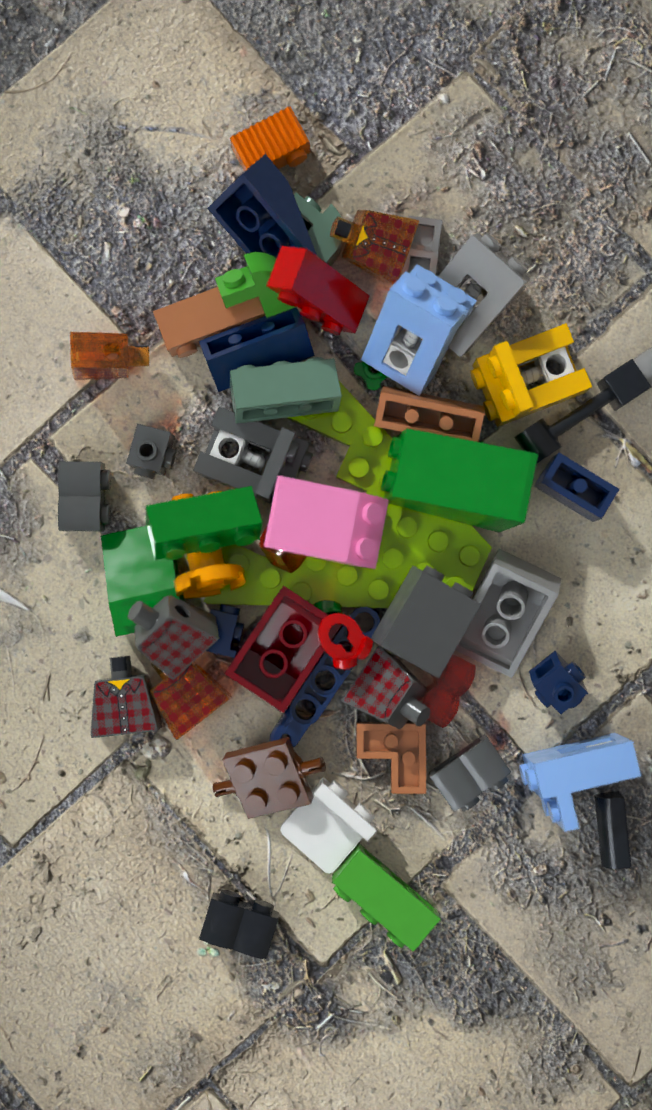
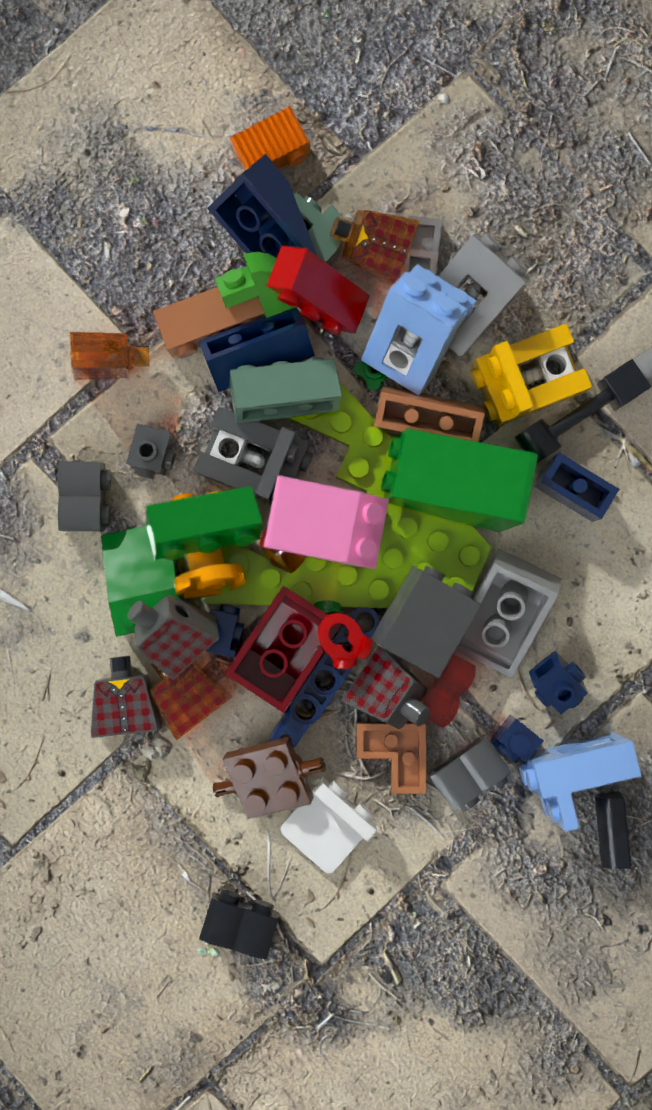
(385, 898): bright green brick -> none
(516, 740): none -> dark blue brick

